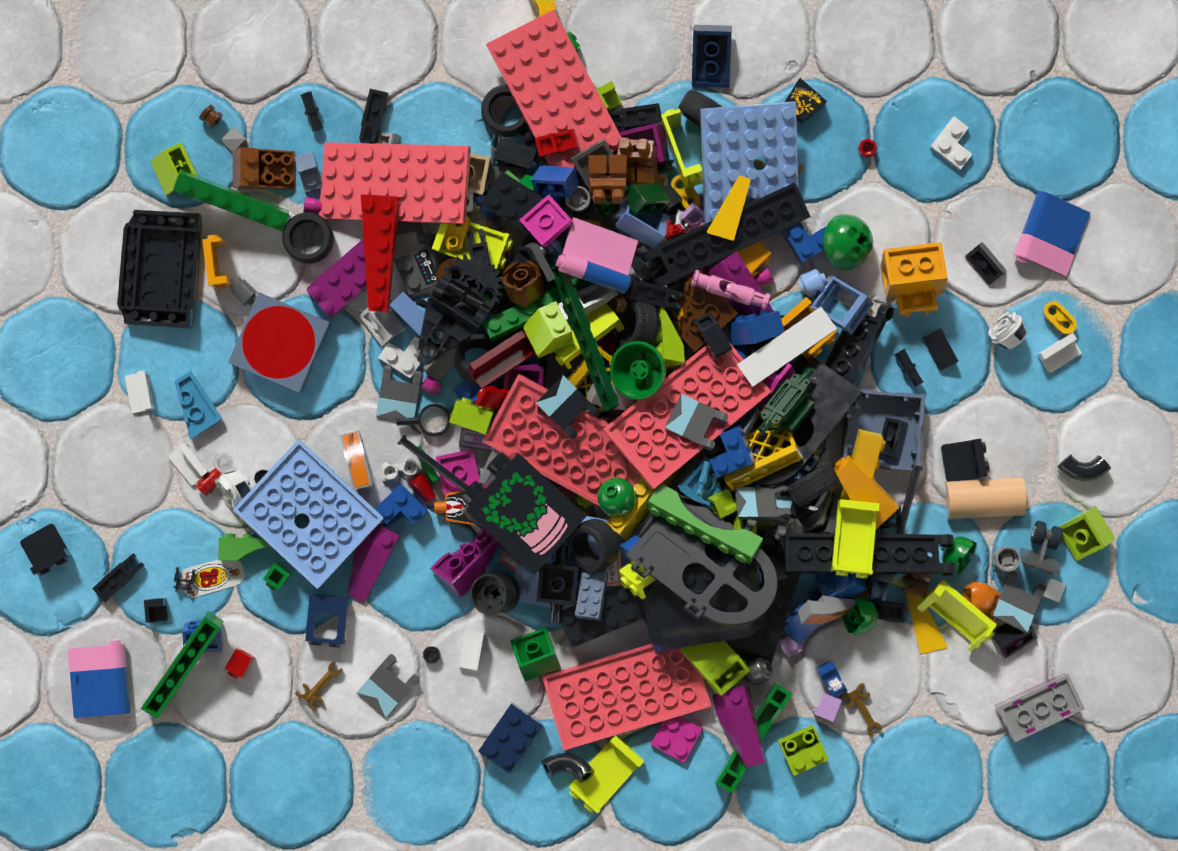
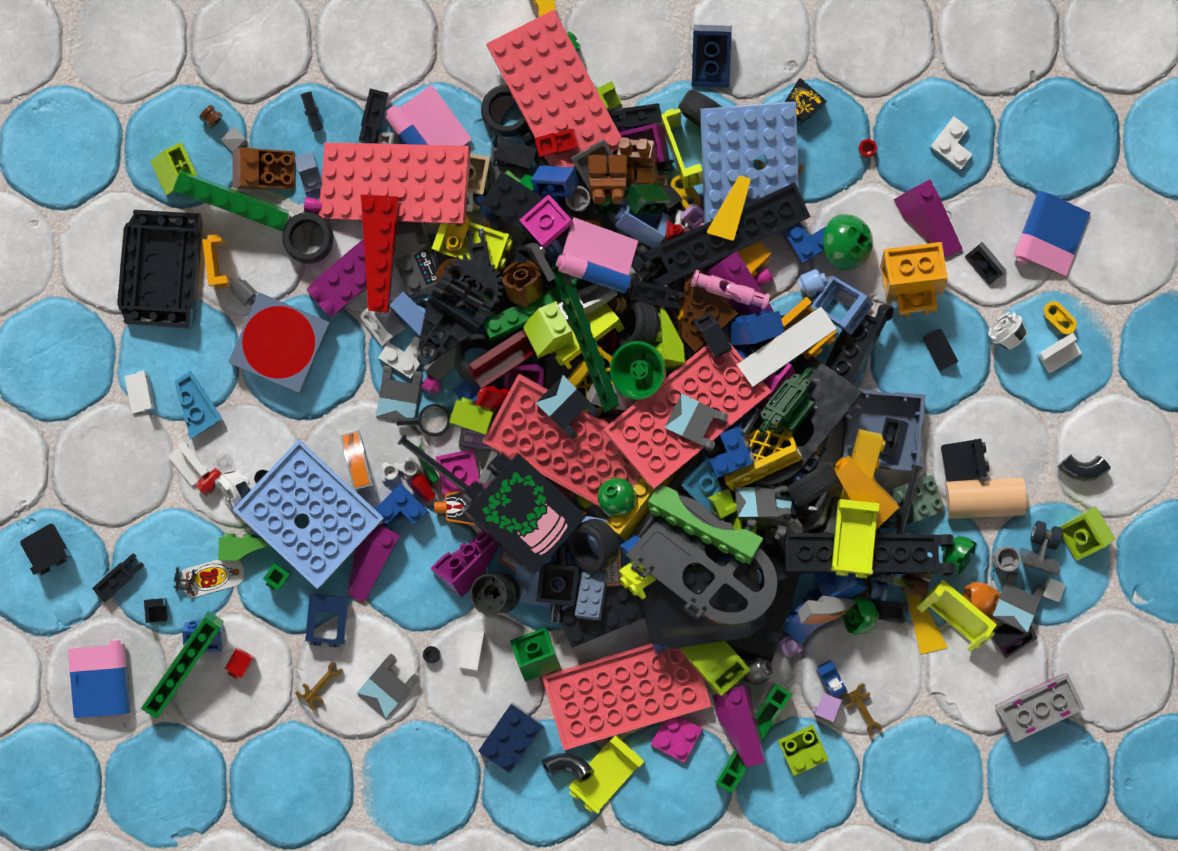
(427, 121): none -> bright pink door
(702, 480): dark azure piece -> none
(908, 368): black pin -> none
(925, 500): none -> sand green bracket
(927, 214): none -> magenta wedge

